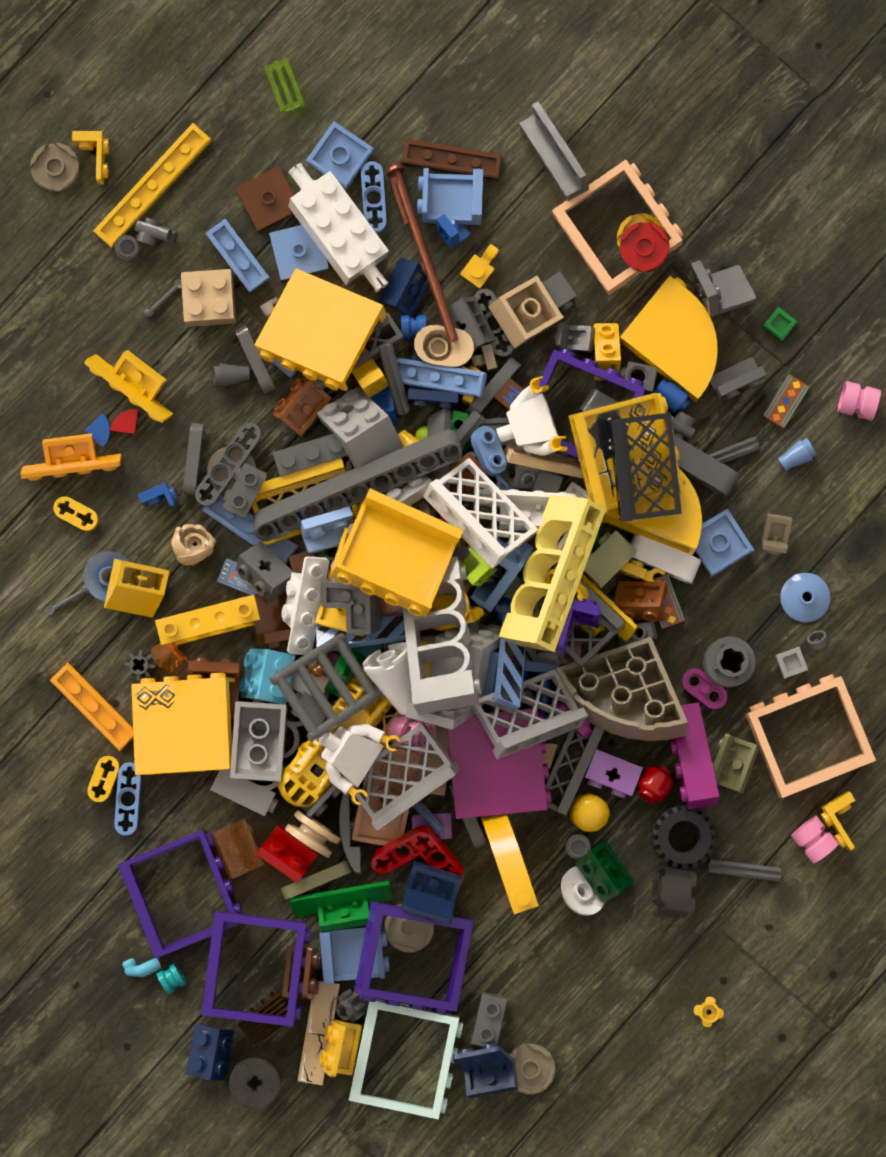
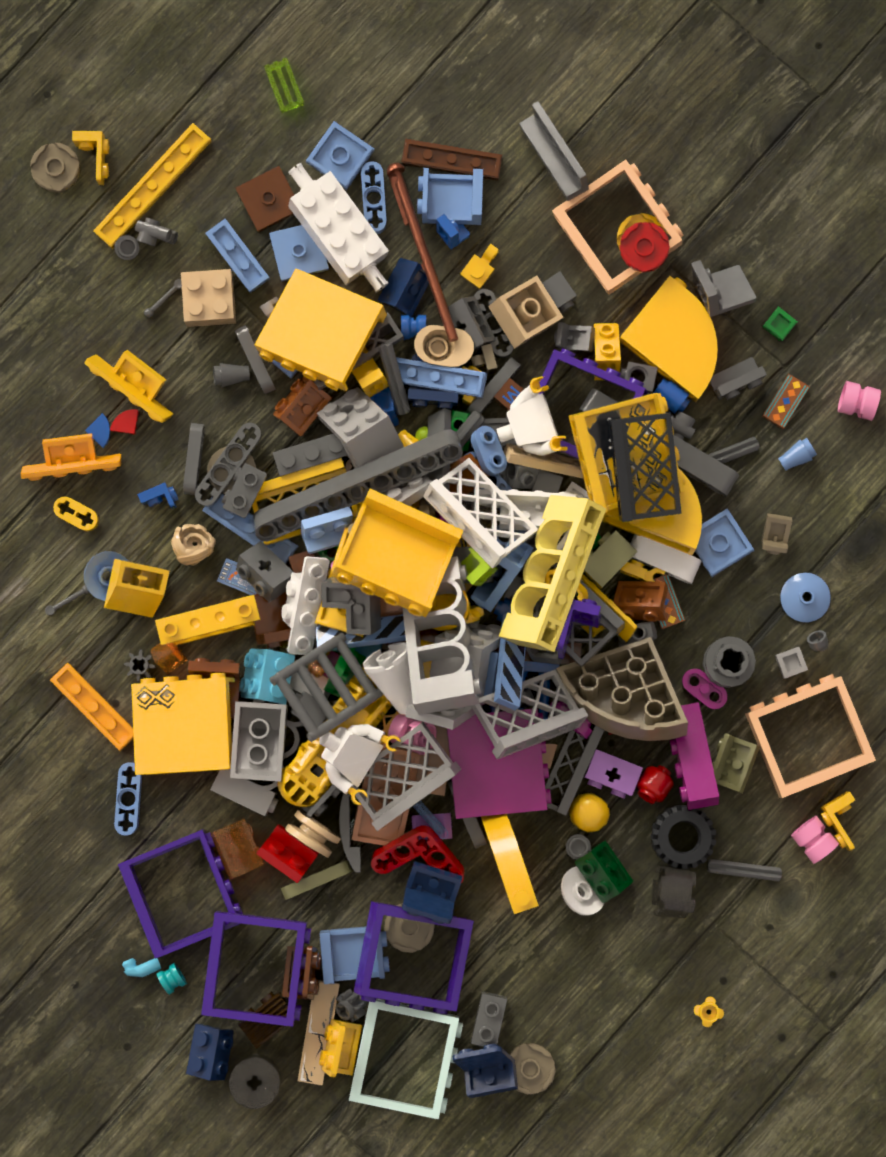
(98, 775): yellow beam -> none
(342, 907): green bracket -> none

